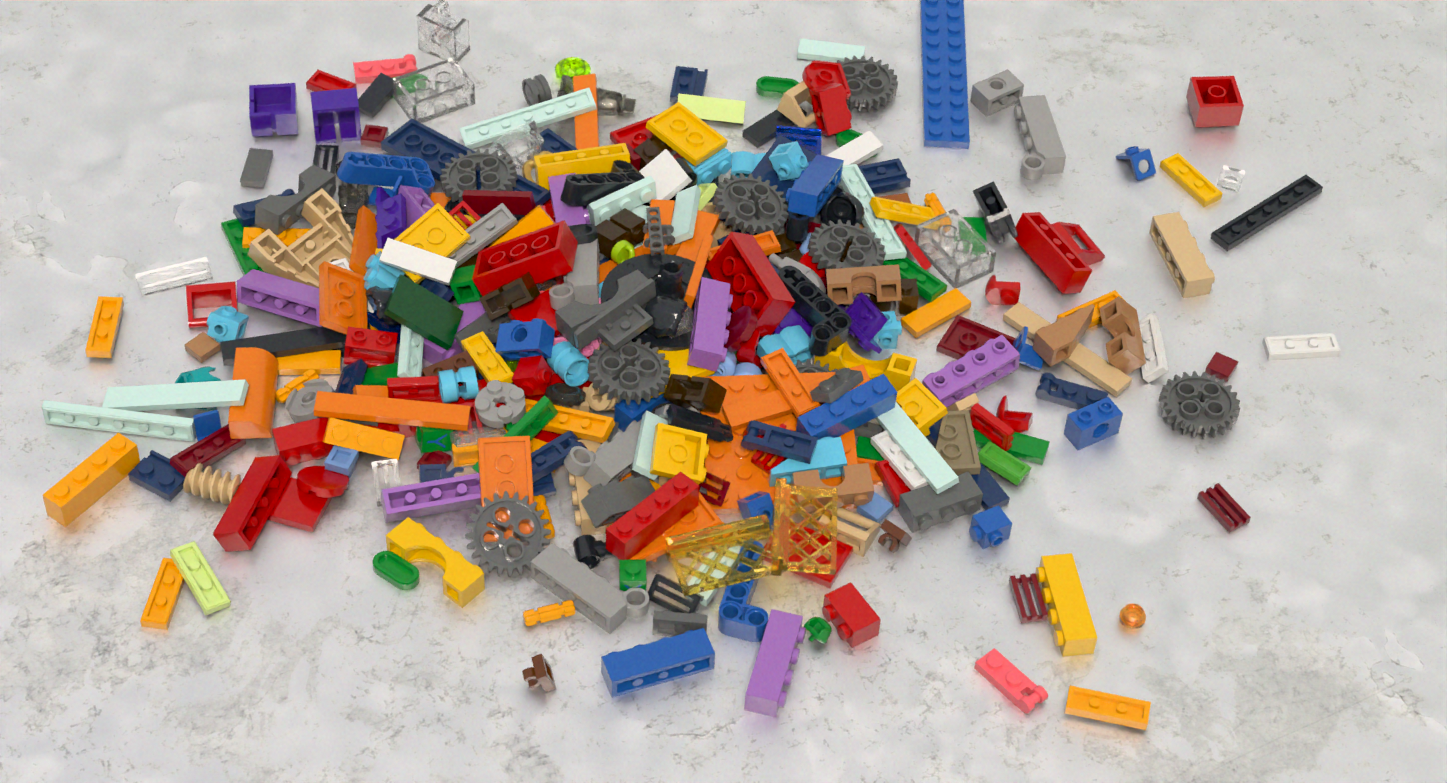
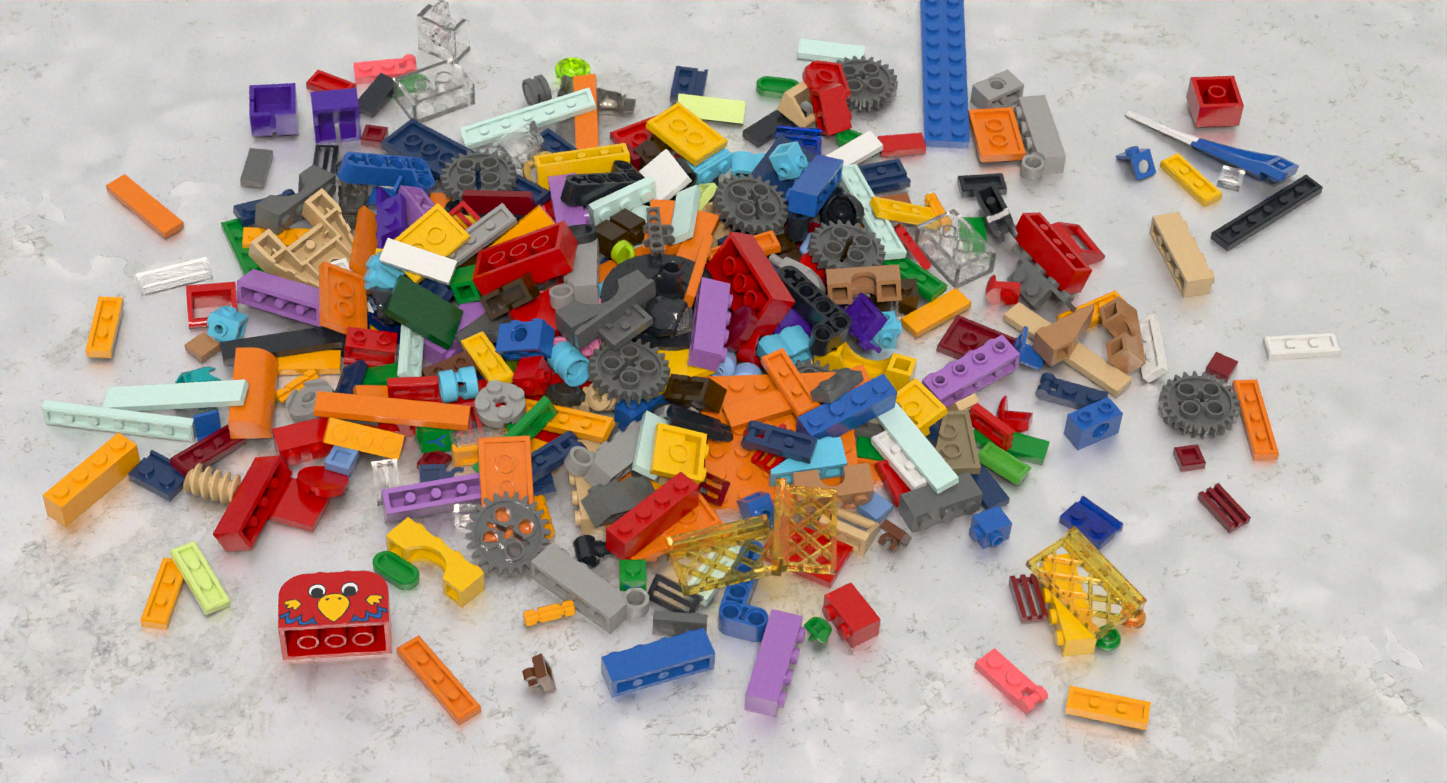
(145, 206): none -> orange tile
(334, 615): none -> red brick
(438, 680): none -> orange tile
(462, 513): none -> clear plate
(902, 144): none -> red tile
(968, 183): none -> black tile
(996, 134): none -> orange plate
(1034, 285): none -> dark grey bracket
(1092, 522): none -> clear blue plate
(1100, 573): none -> clear yellow fence
(1113, 640): none -> green plate
(1189, 458): none -> dark red tile
(1253, 163): none -> blue plate
(1255, 420): none -> orange tile

